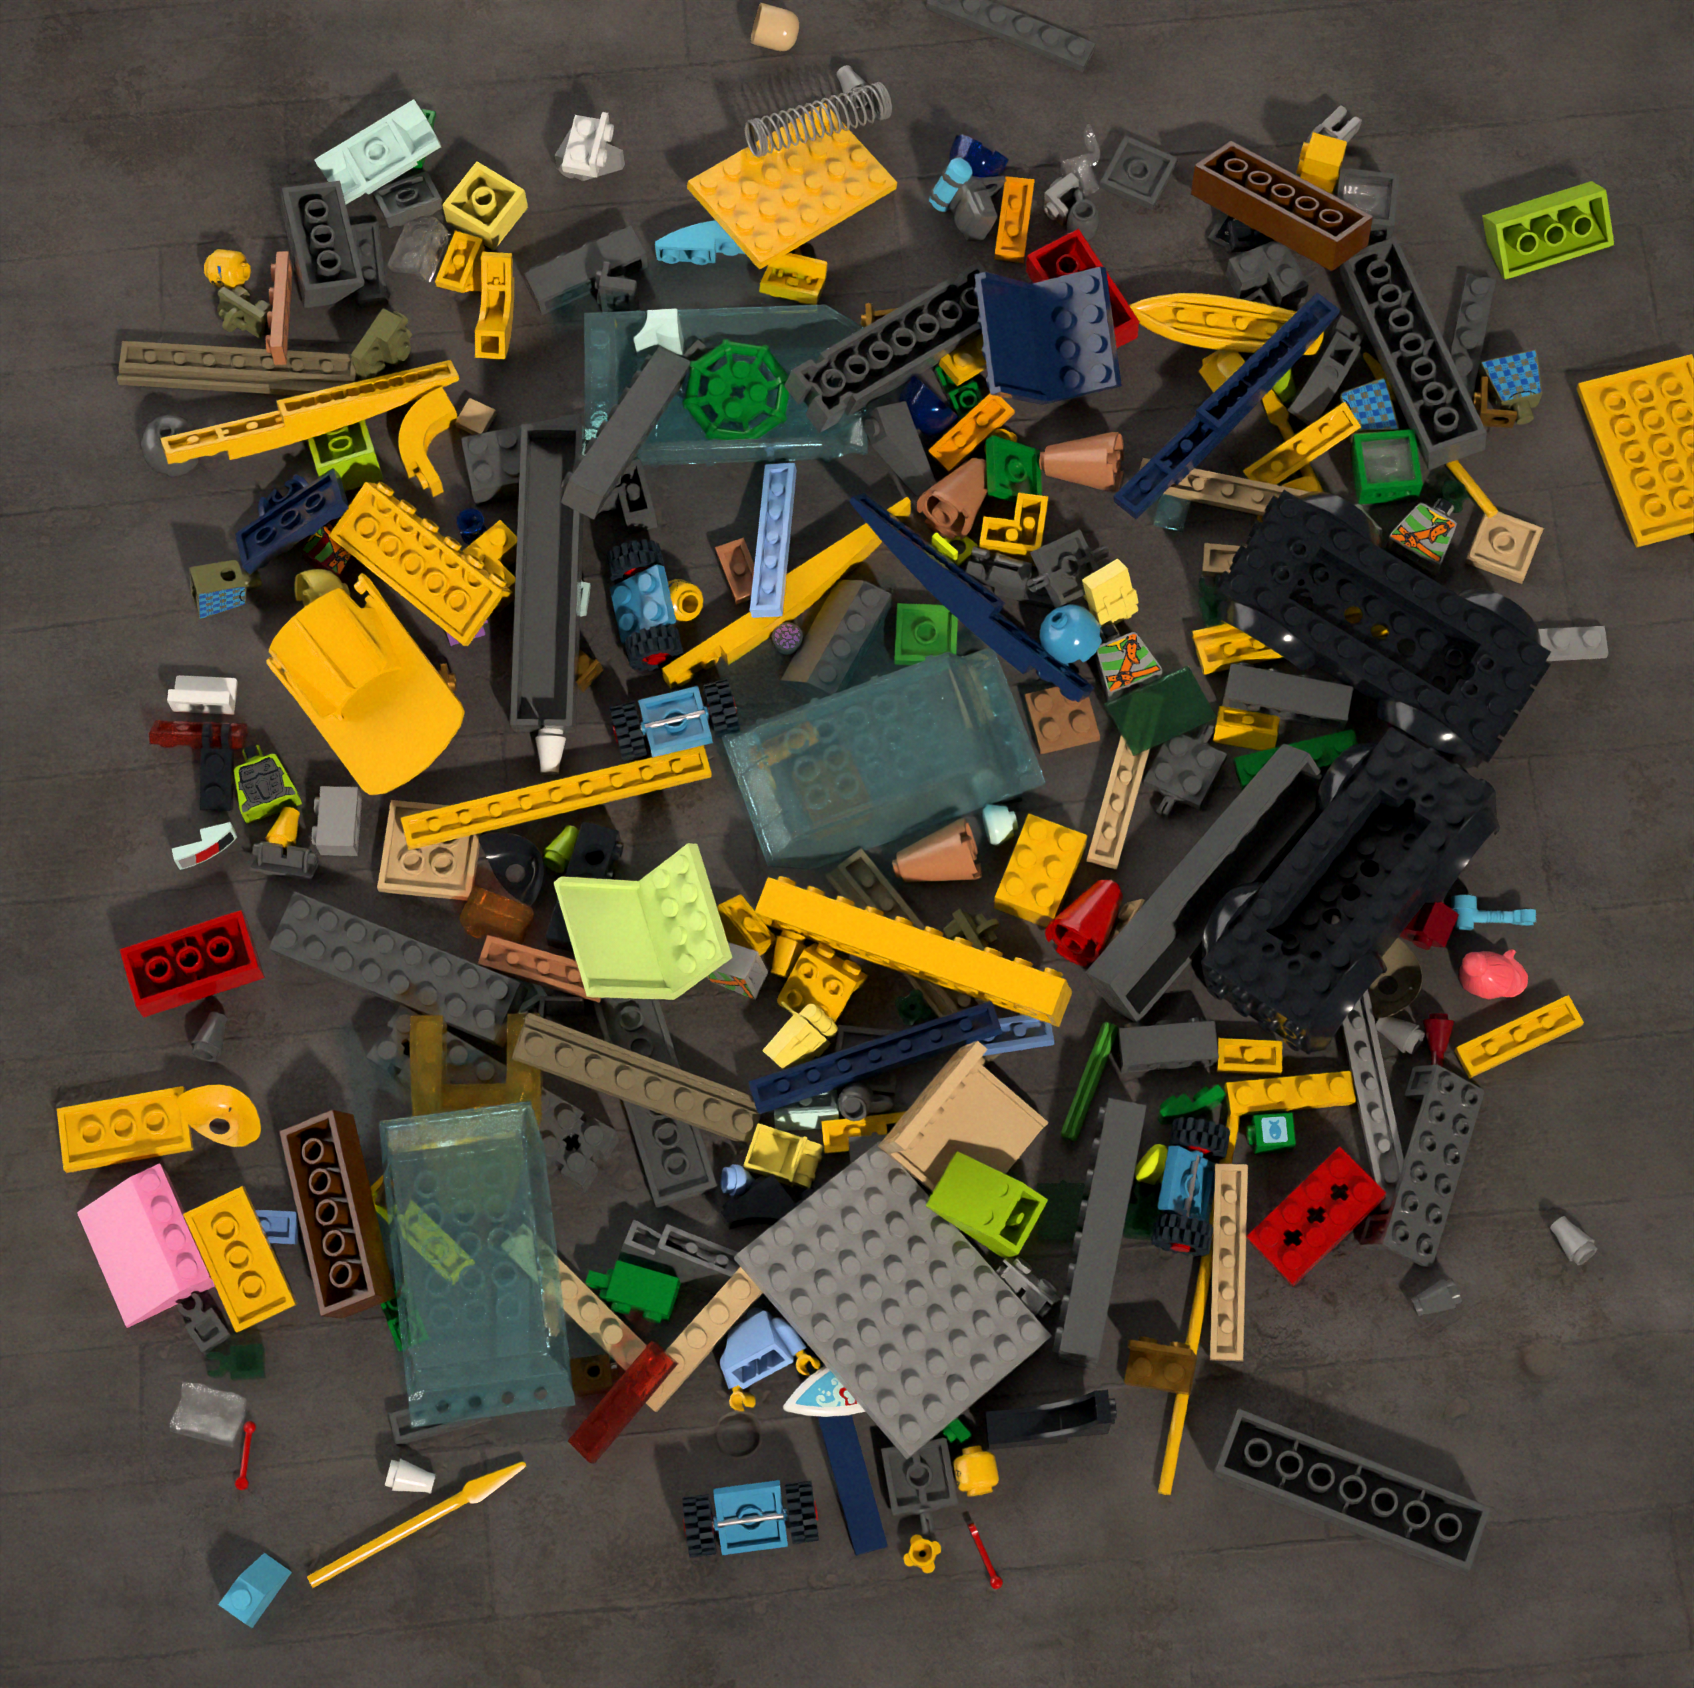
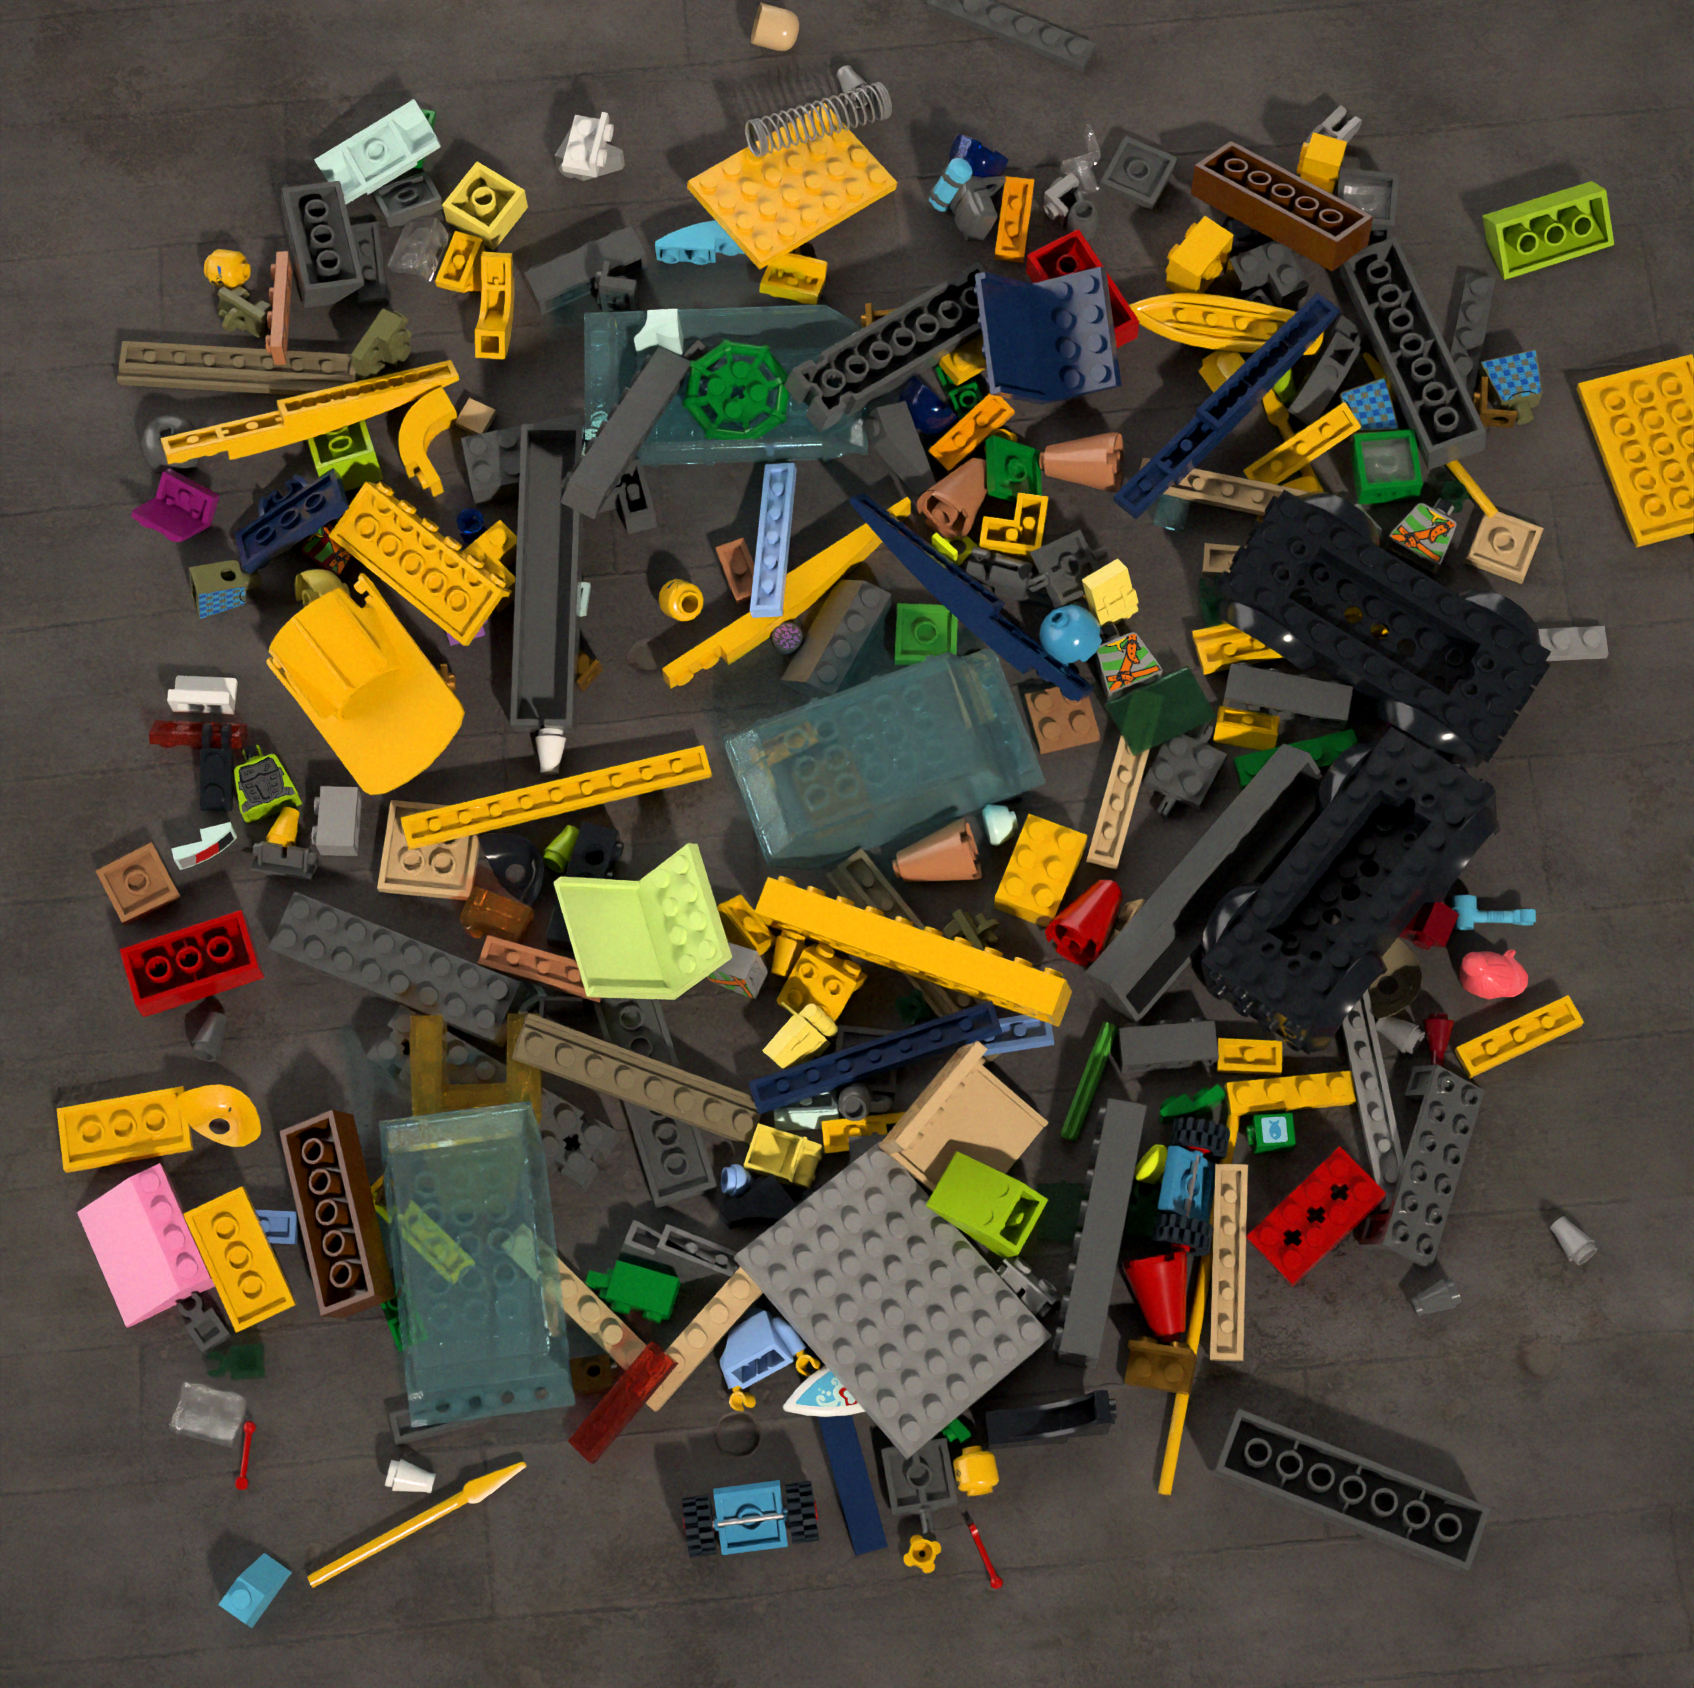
(138, 884): none -> medium nougat plate
(179, 507): none -> magenta bracket
(643, 605): plate -> none
(675, 720): plate -> none
(1161, 1292): none -> red cone
(1199, 257): none -> yellow brick

